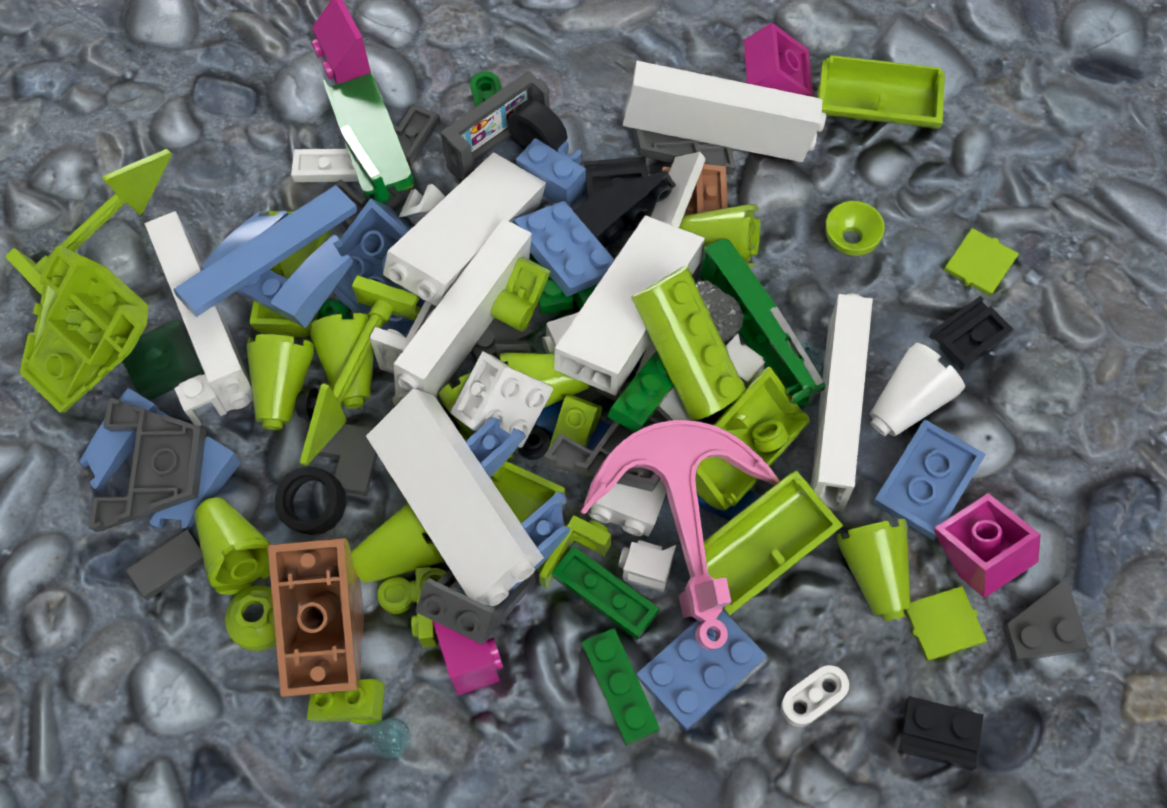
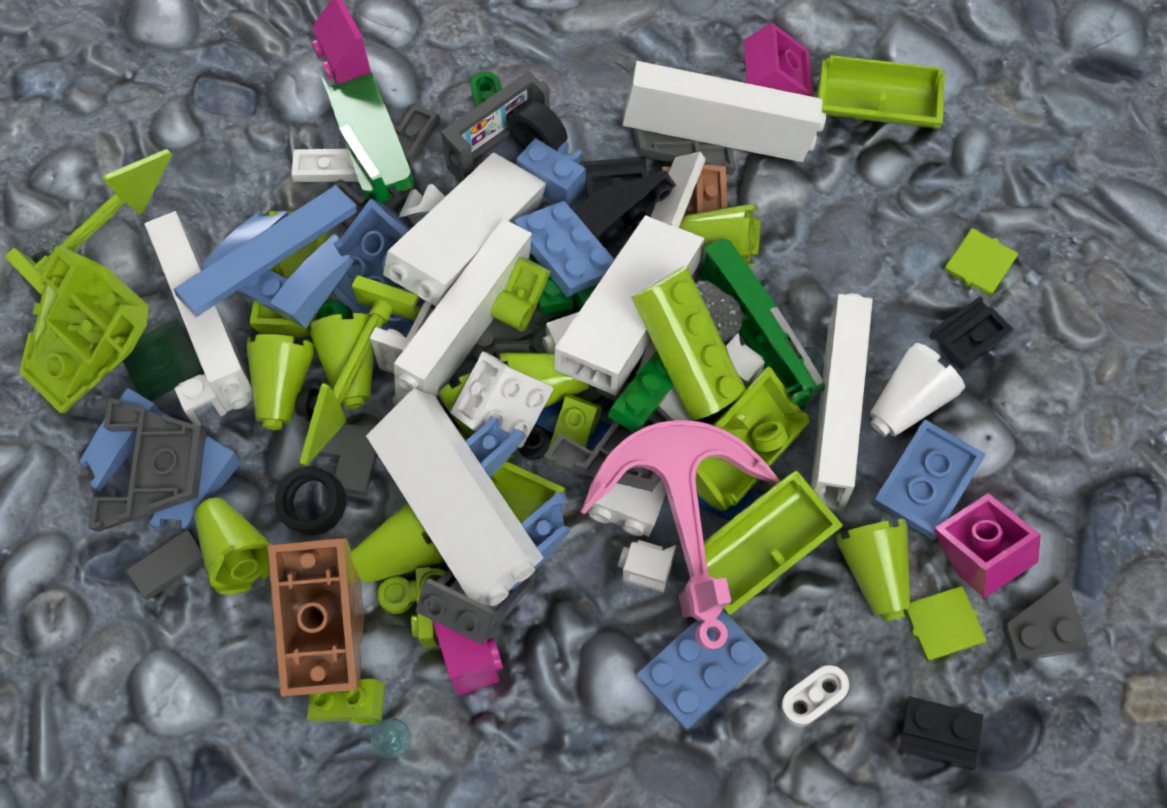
(251, 635): lime piece -> none
(588, 534): lime bracket -> none
(605, 592): green plate -> none
(620, 687): green plate -> none
(858, 218): lime piece -> none

